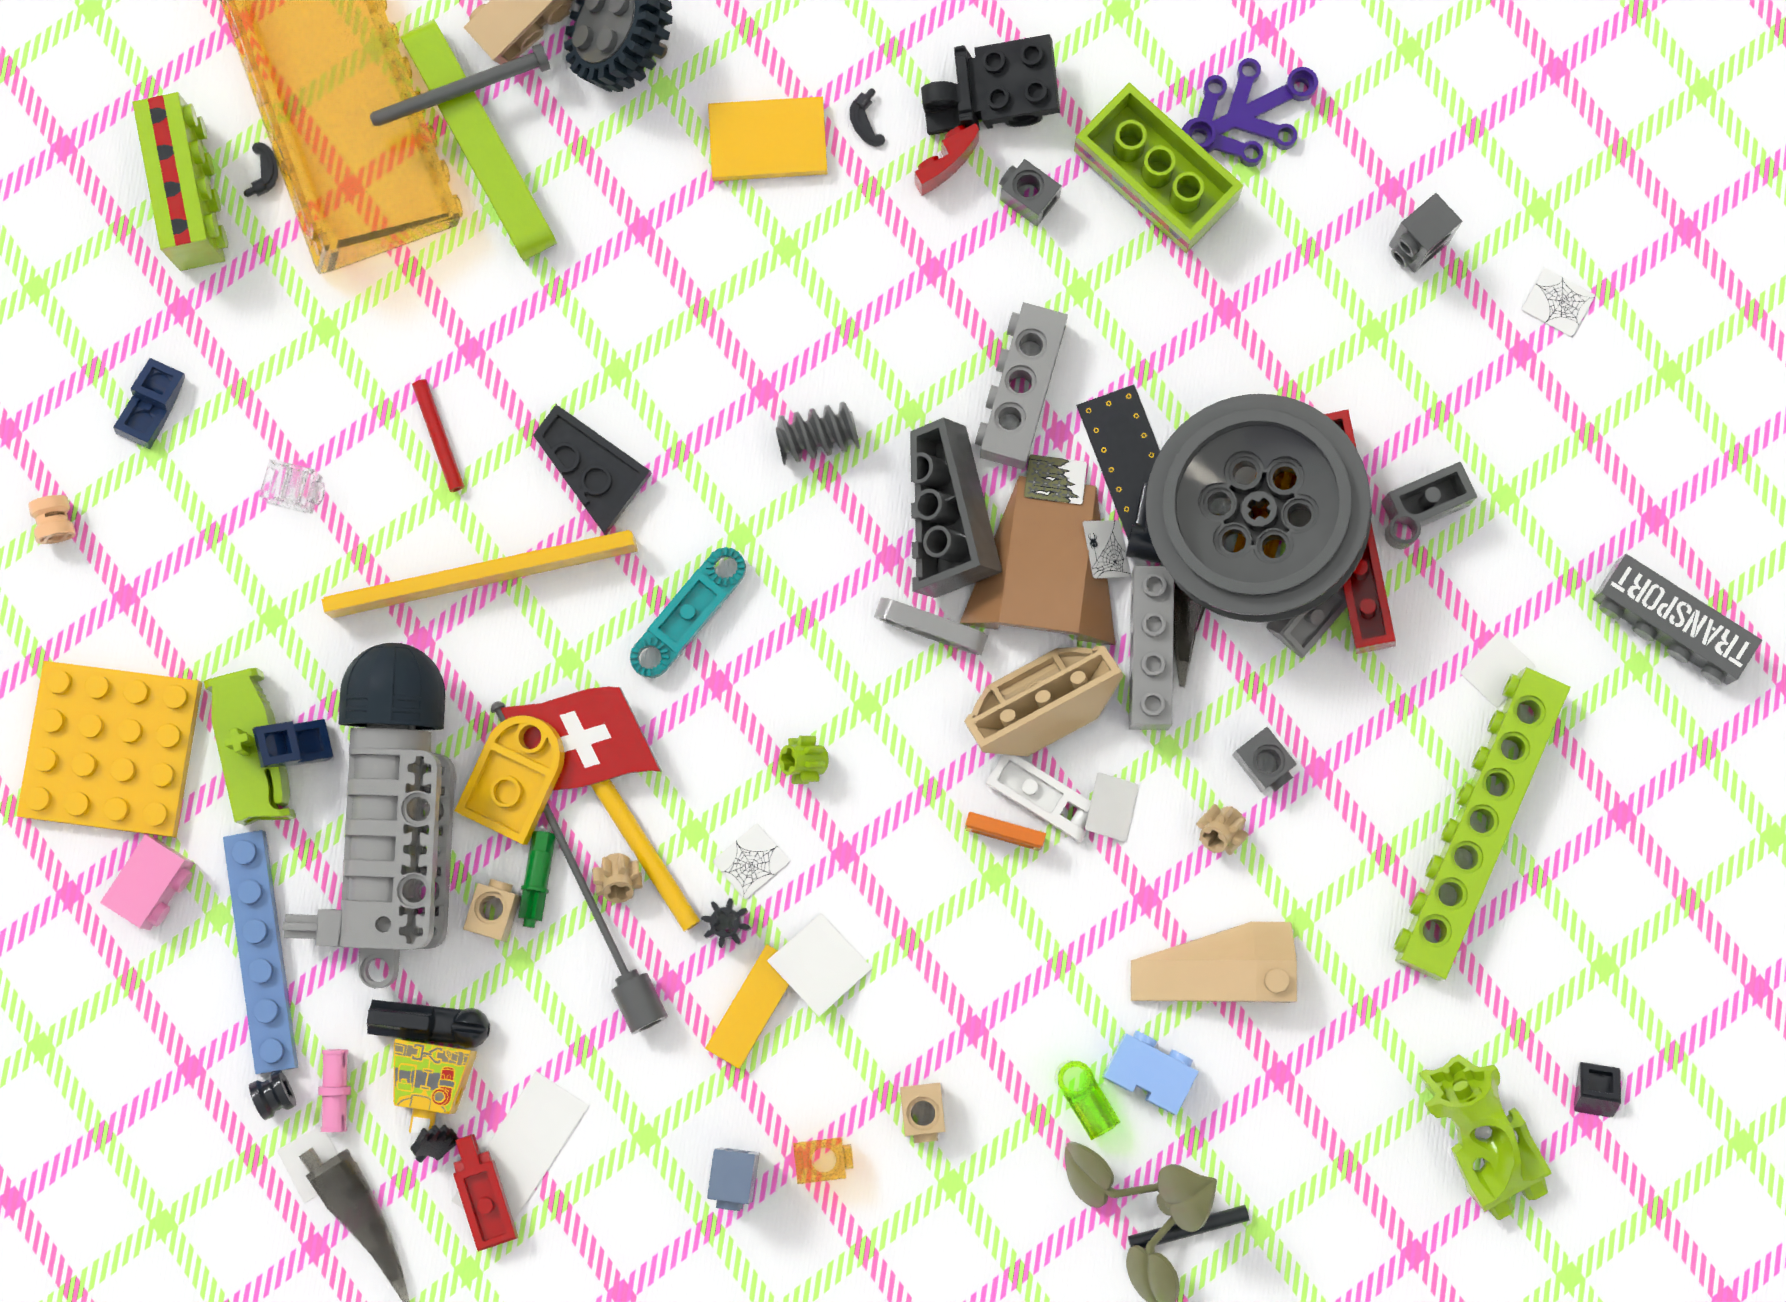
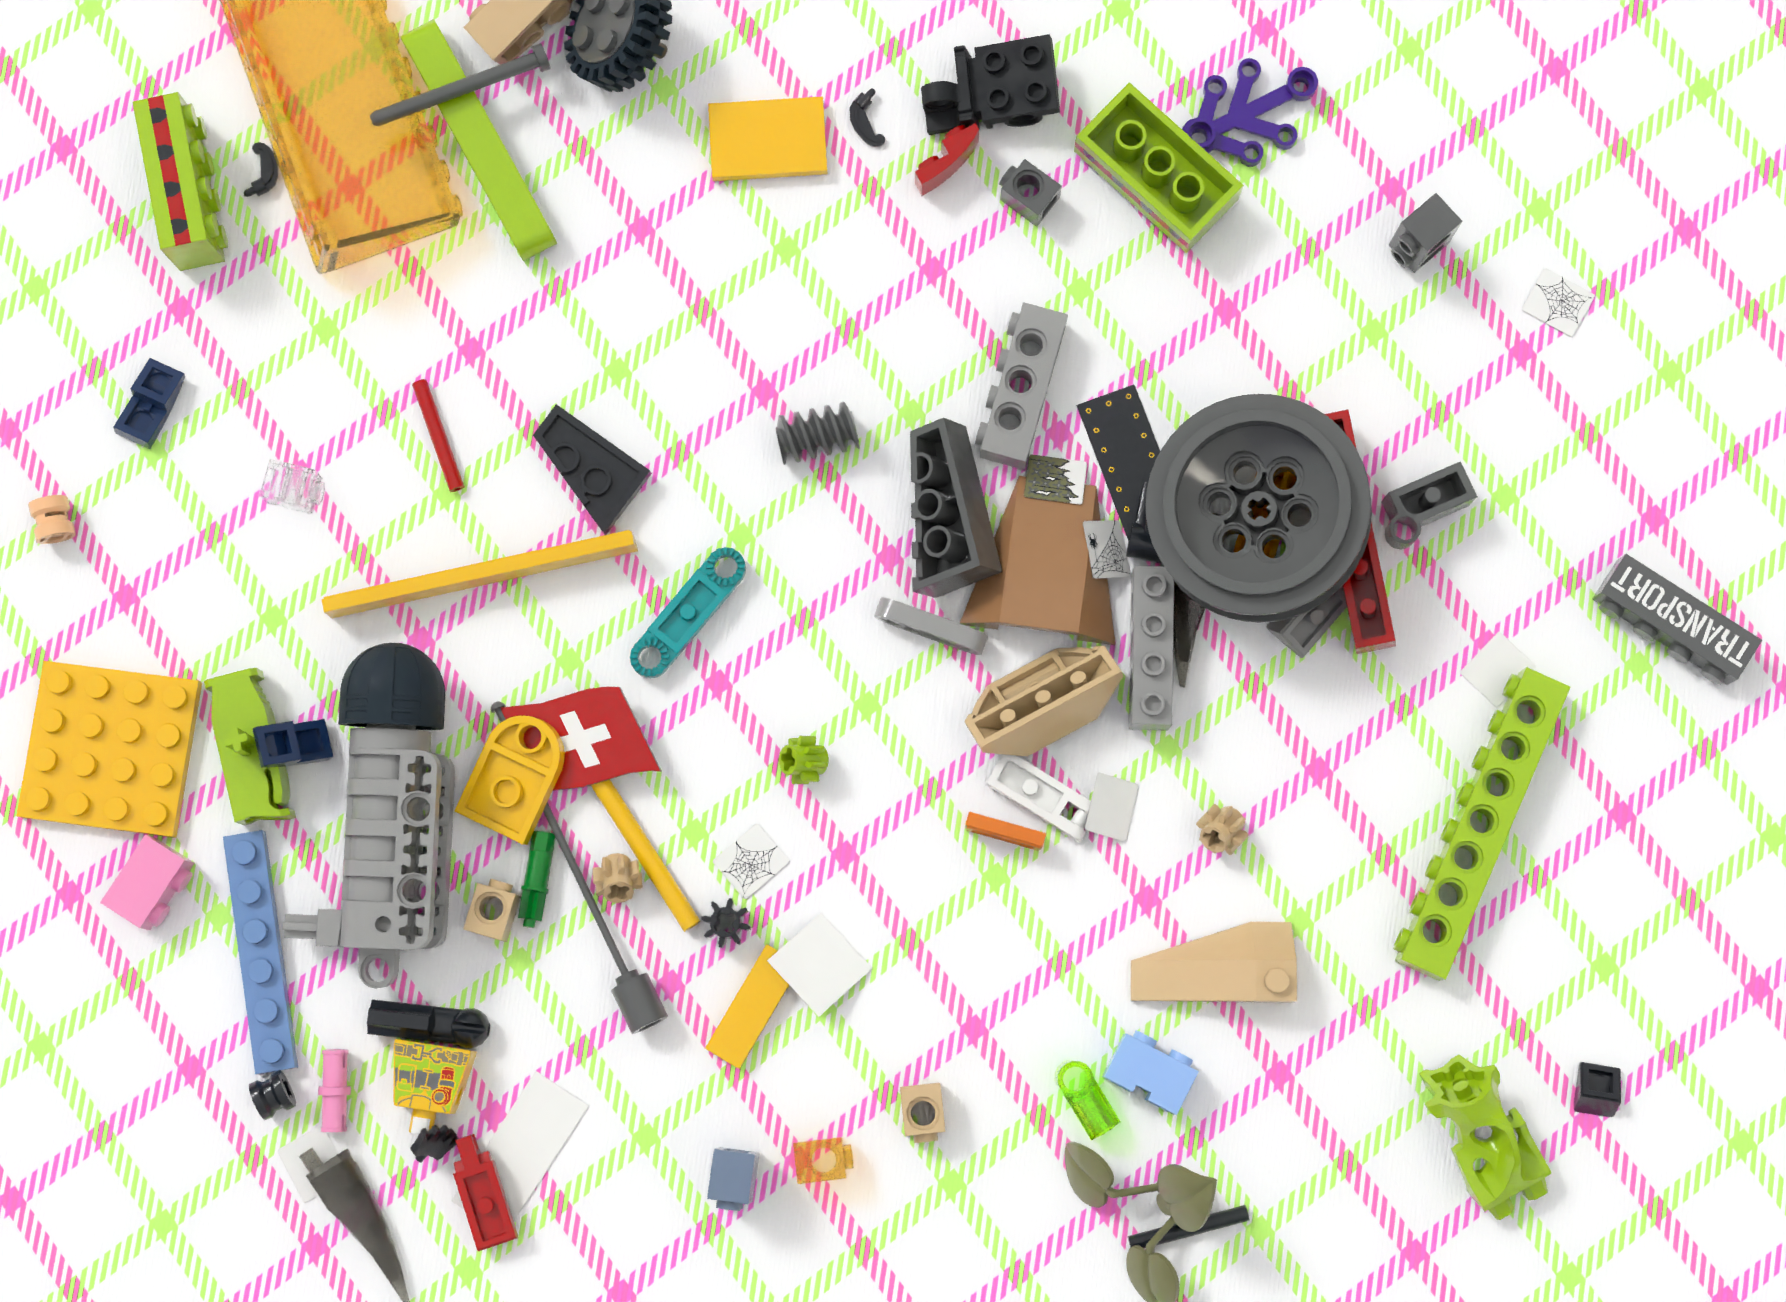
(1265, 743): dark grey brick -> none

